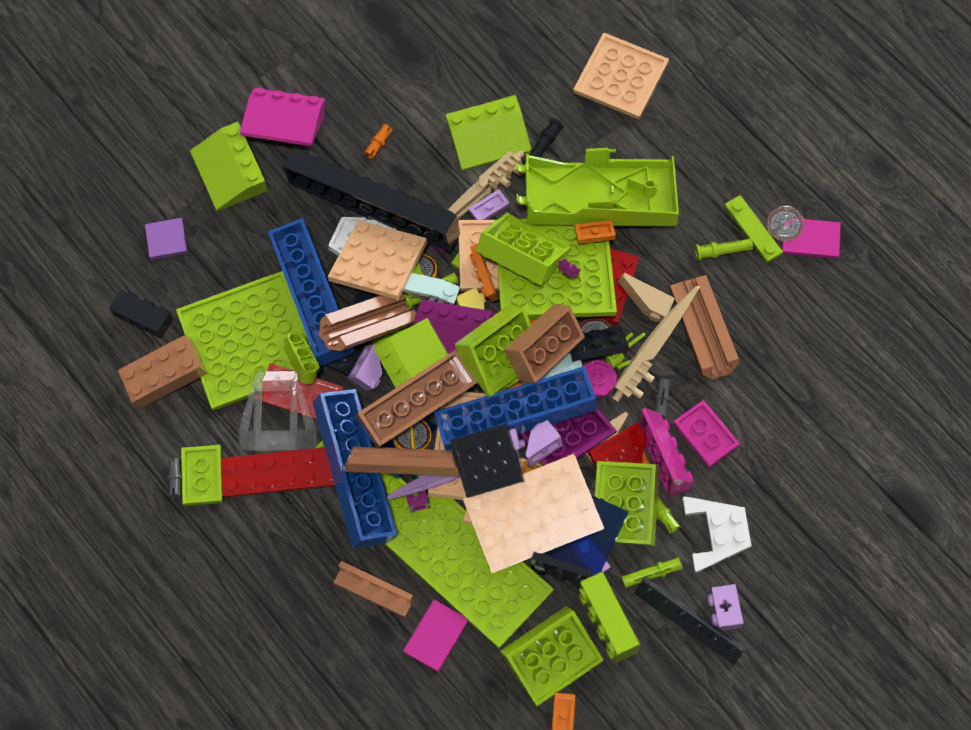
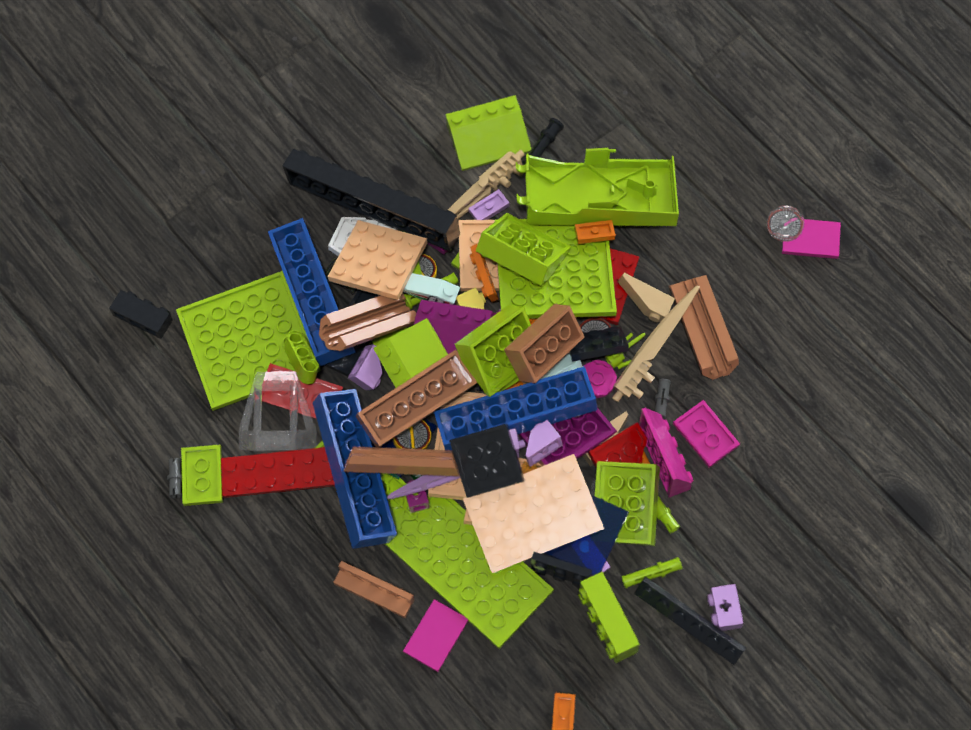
(162, 371): nougat brick -> none
(166, 238): medium lavender tile -> none
(228, 167): lime slope -> none
(283, 116): dark pink slope -> none
(378, 141): orange pin -> none
(552, 655): lime slope -> none
(568, 269): magenta plate -> none
(621, 76): light nougat plate -> none
(714, 250): lime pin -> none
(726, 530): white wing -> none
(753, 229): lime plate -> none

